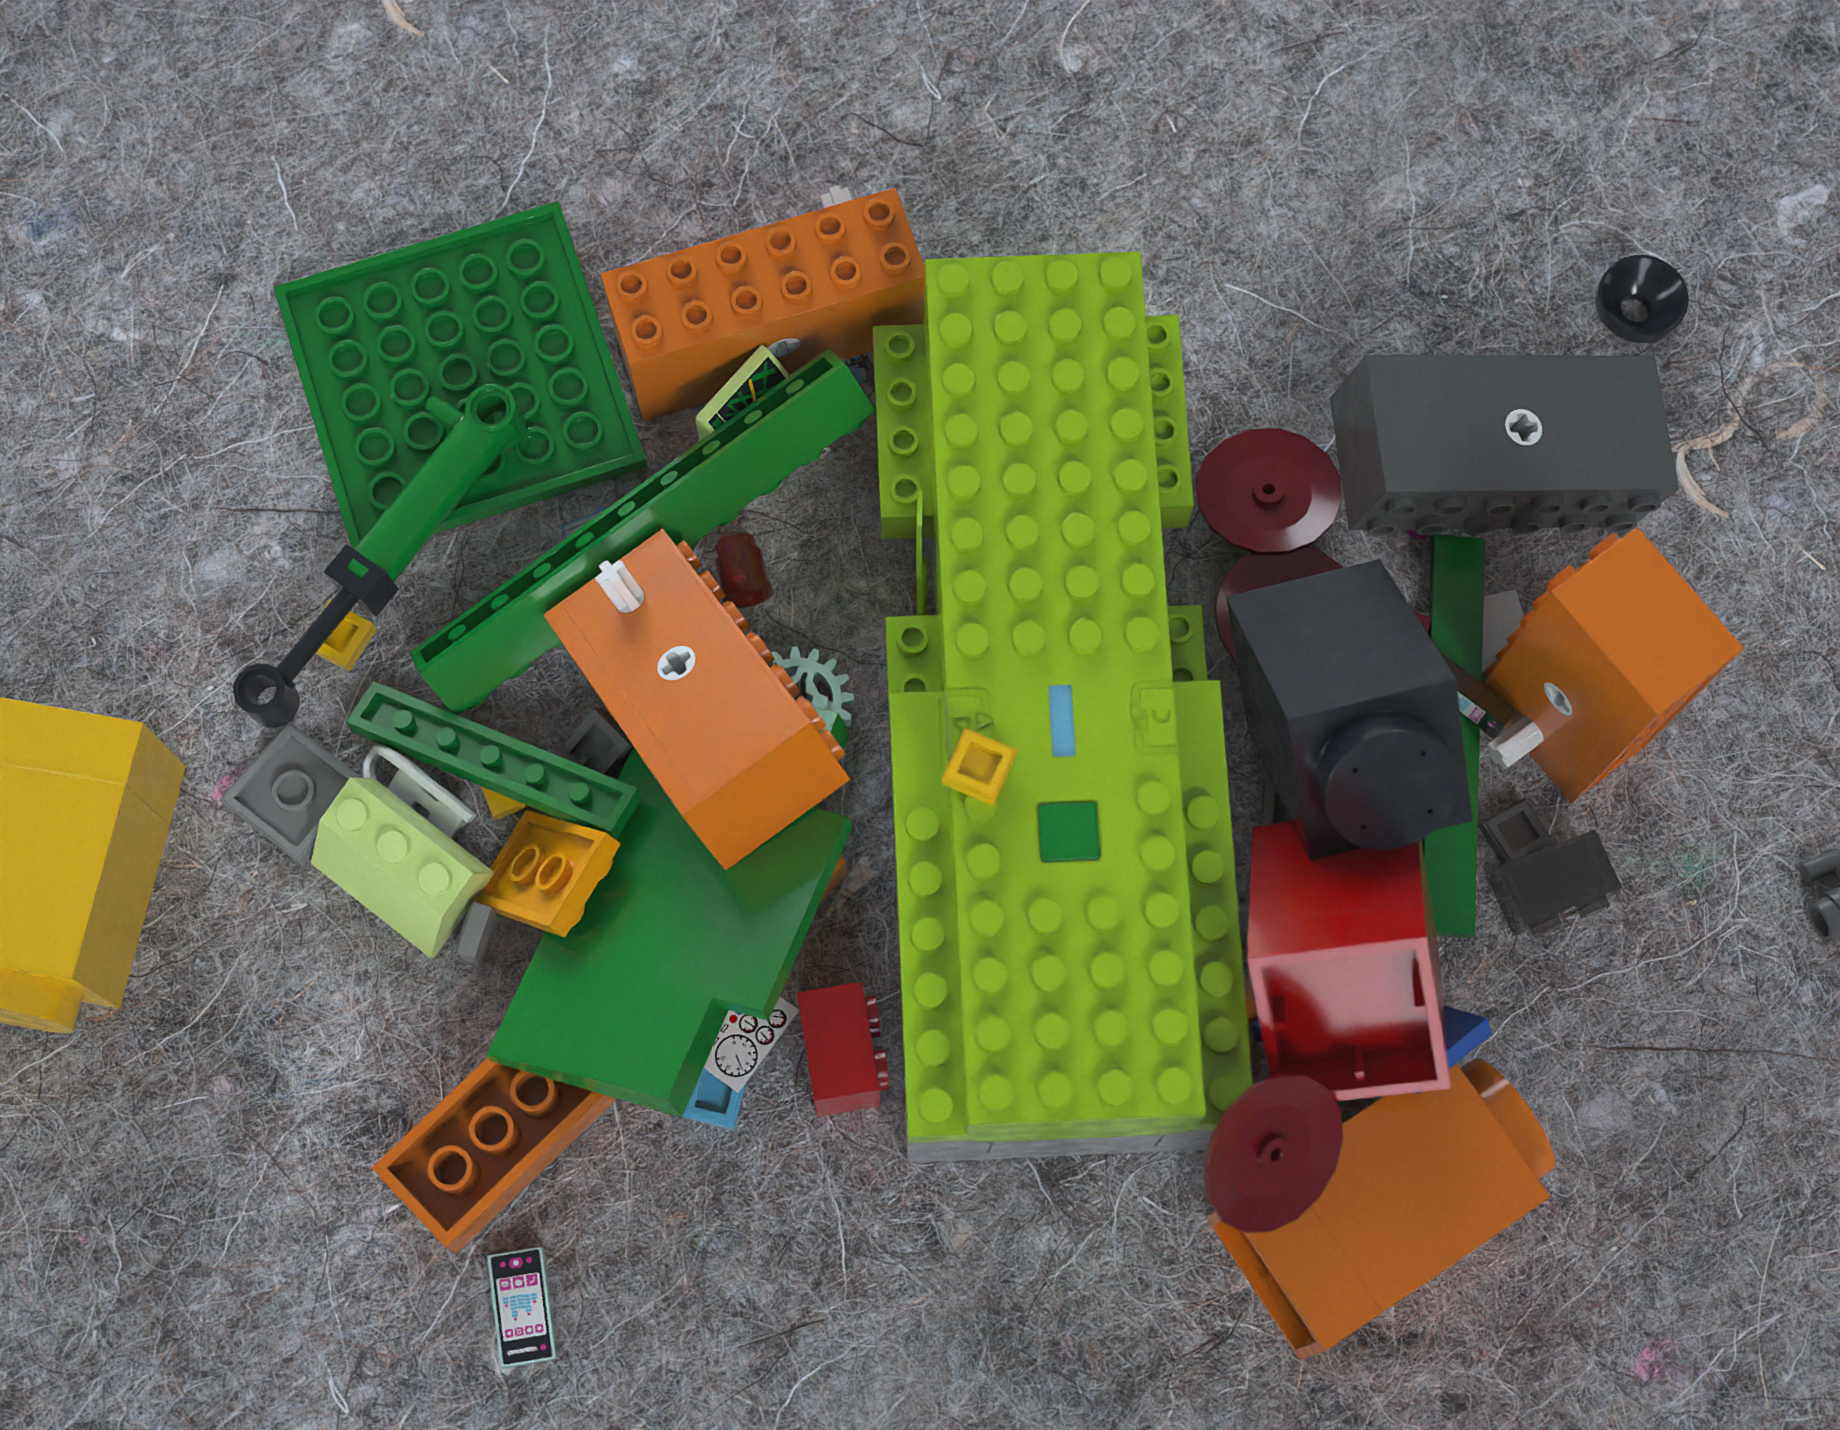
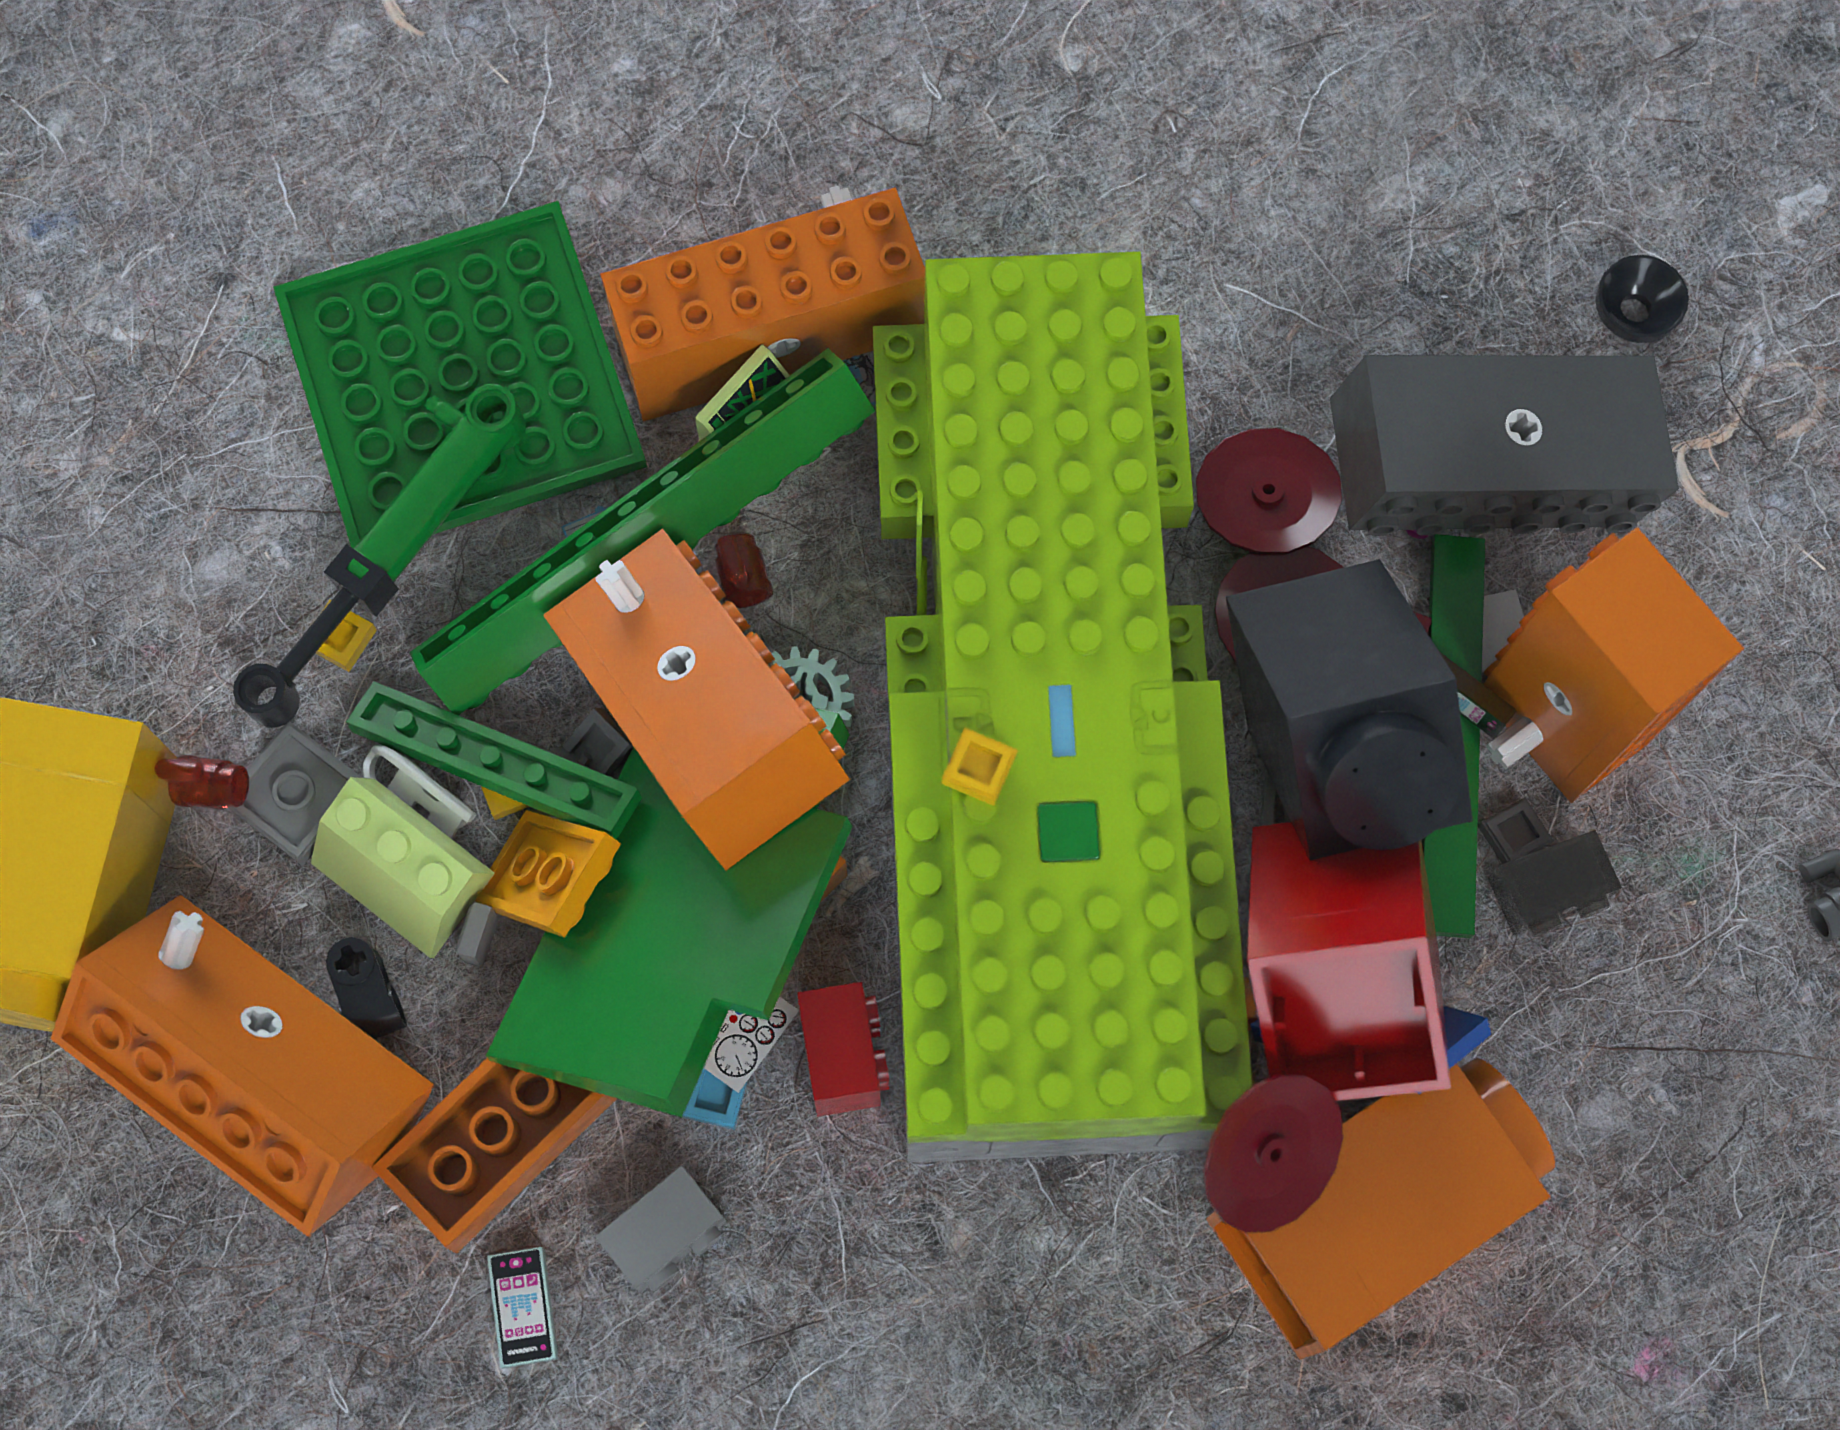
(204, 781): none -> clear red piece
(239, 1061): none -> orange piece
(368, 997): none -> black piece
(662, 1231): none -> light grey brick

